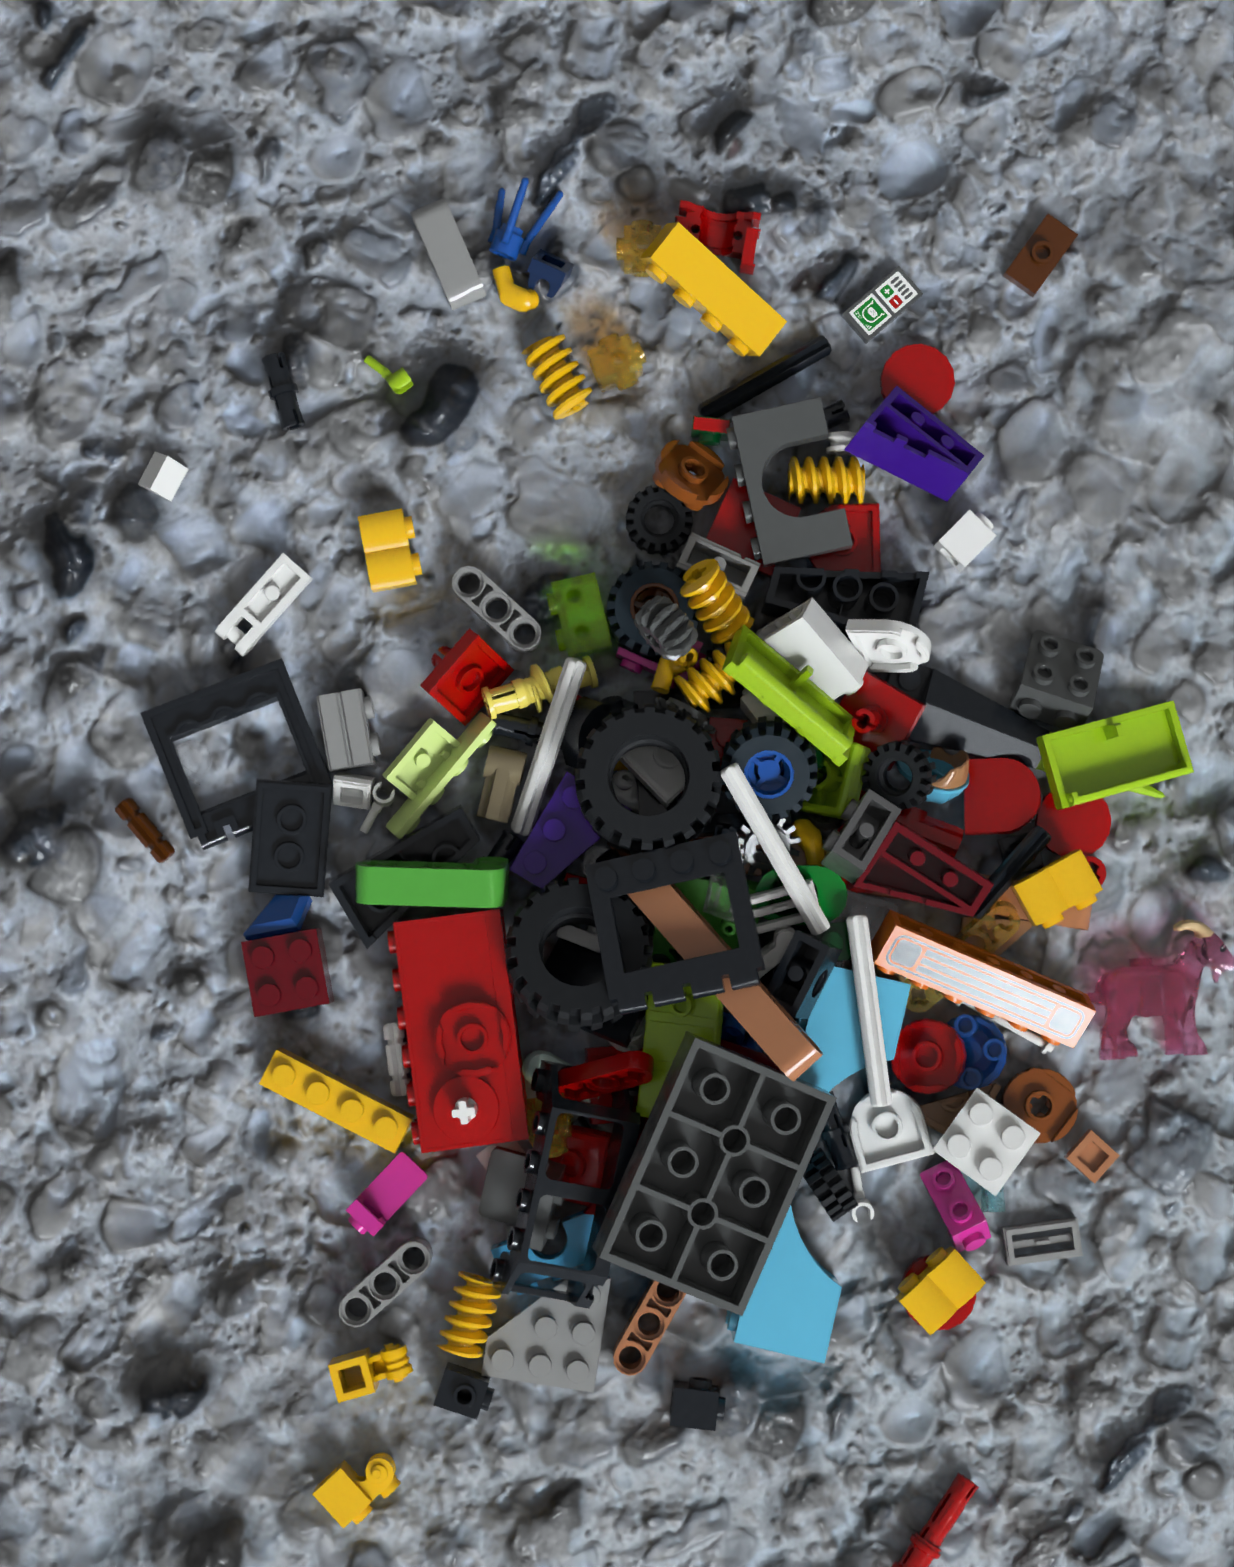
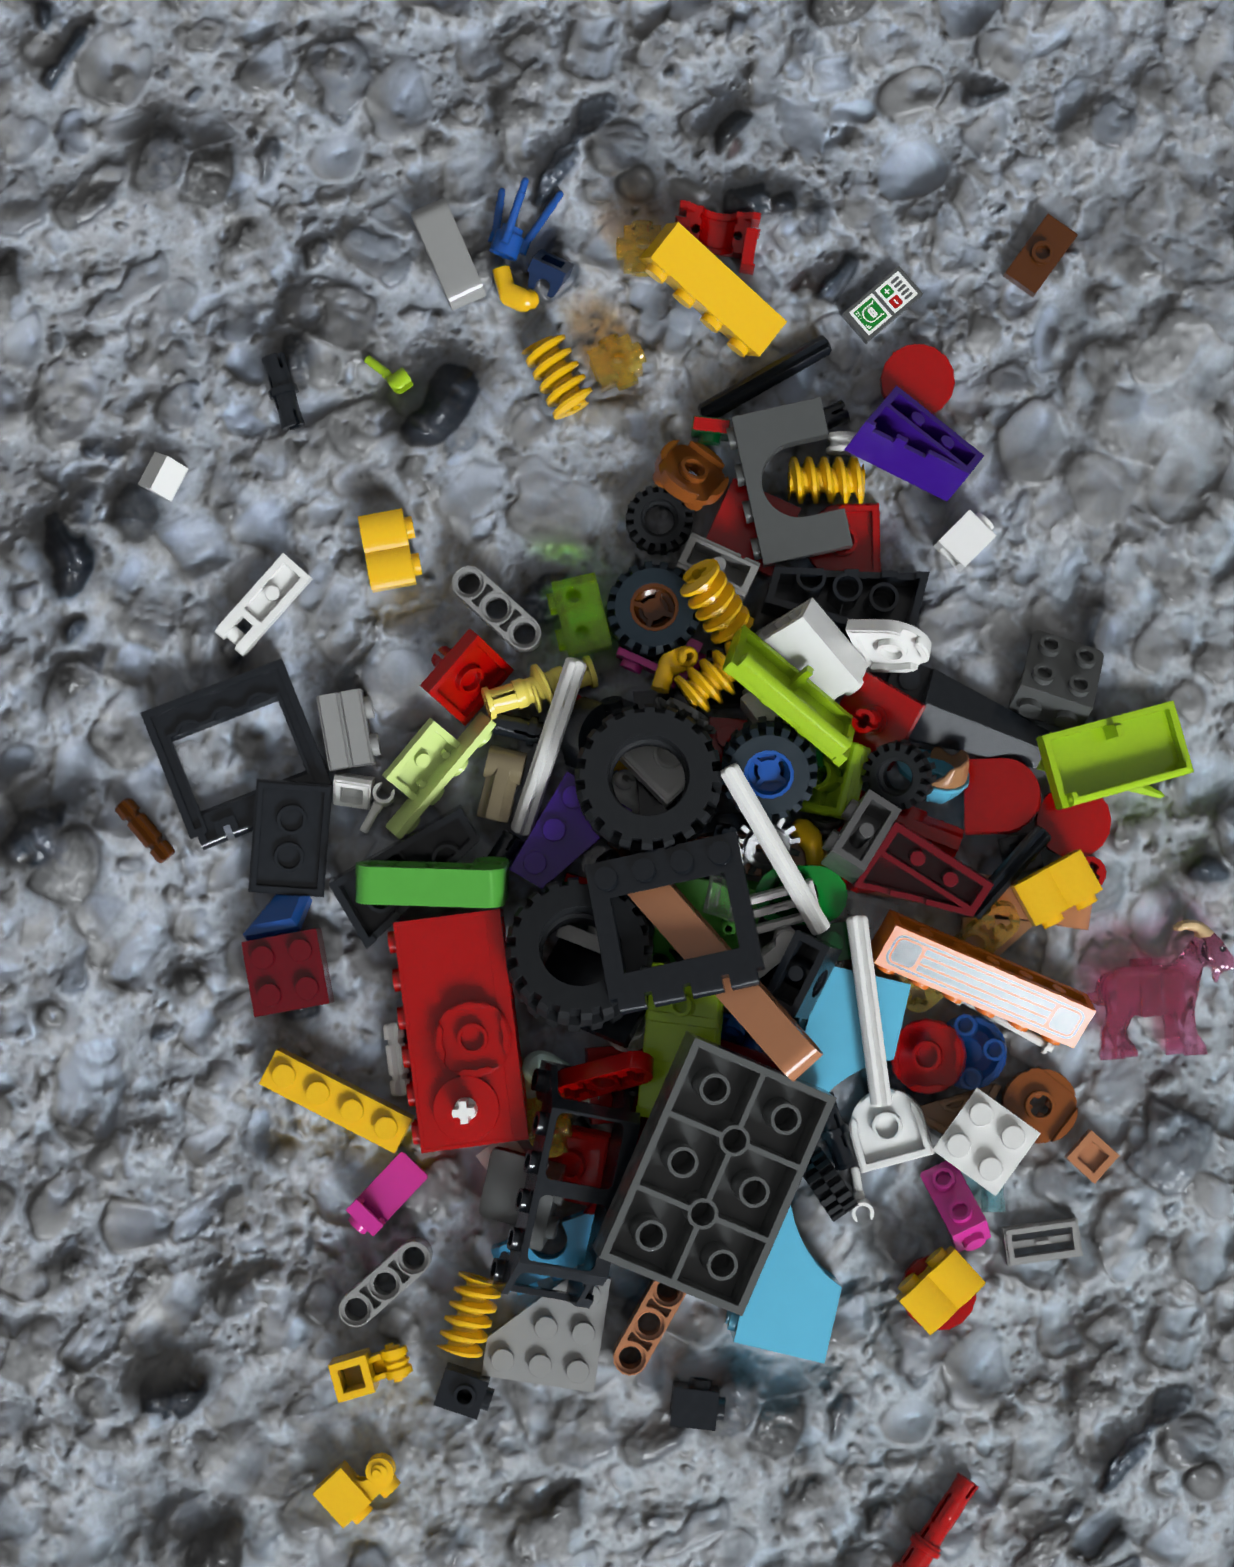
(666, 628): dark grey gear -> none

